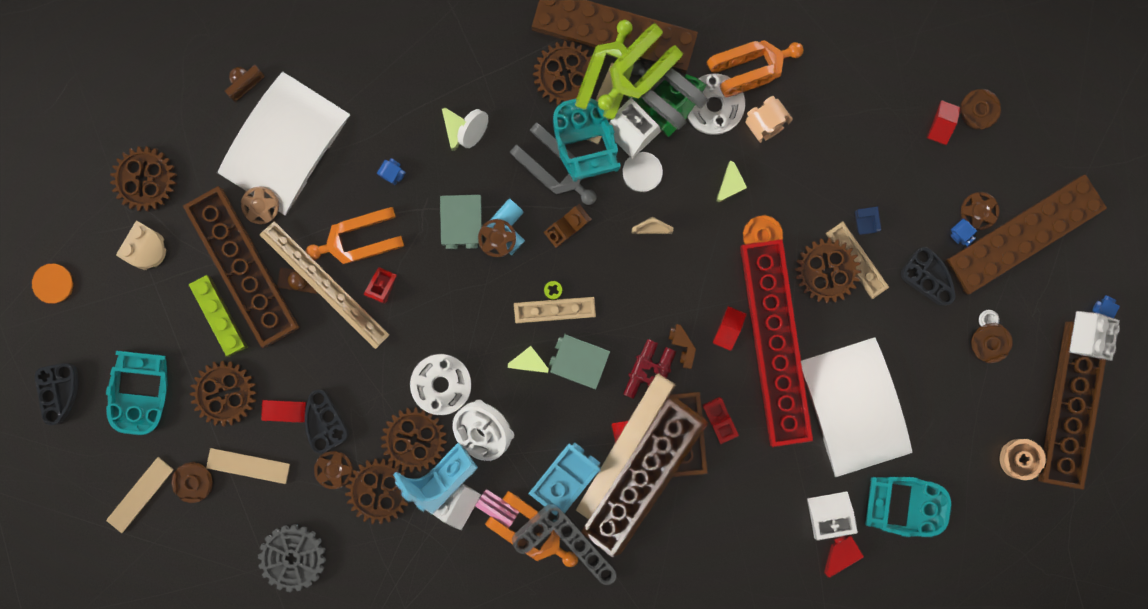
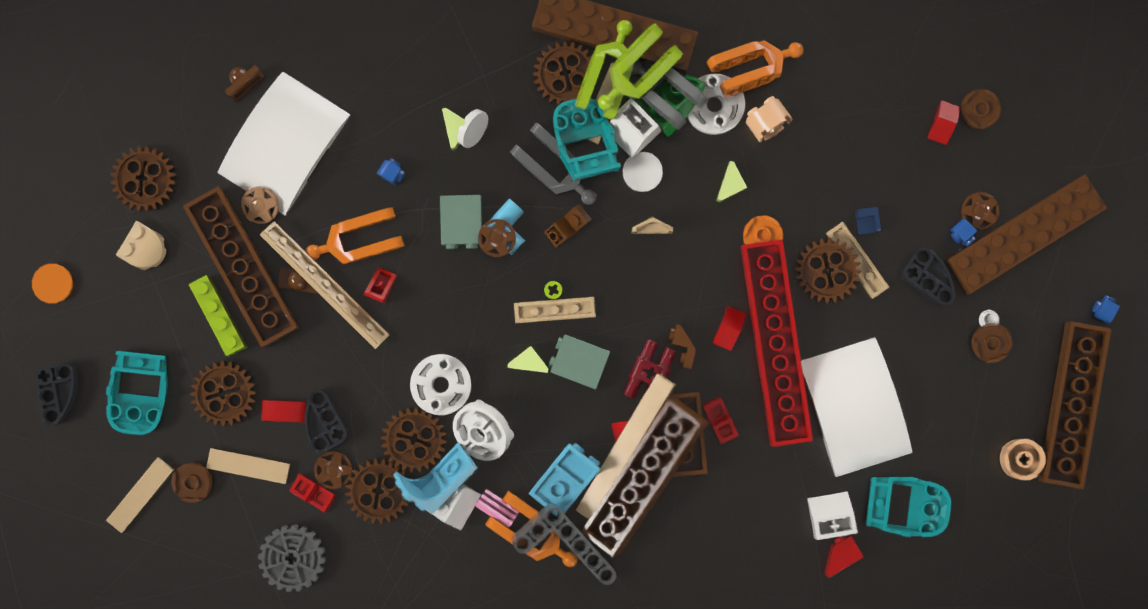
(312, 493): none -> red slope
(1094, 335): white slope -> none

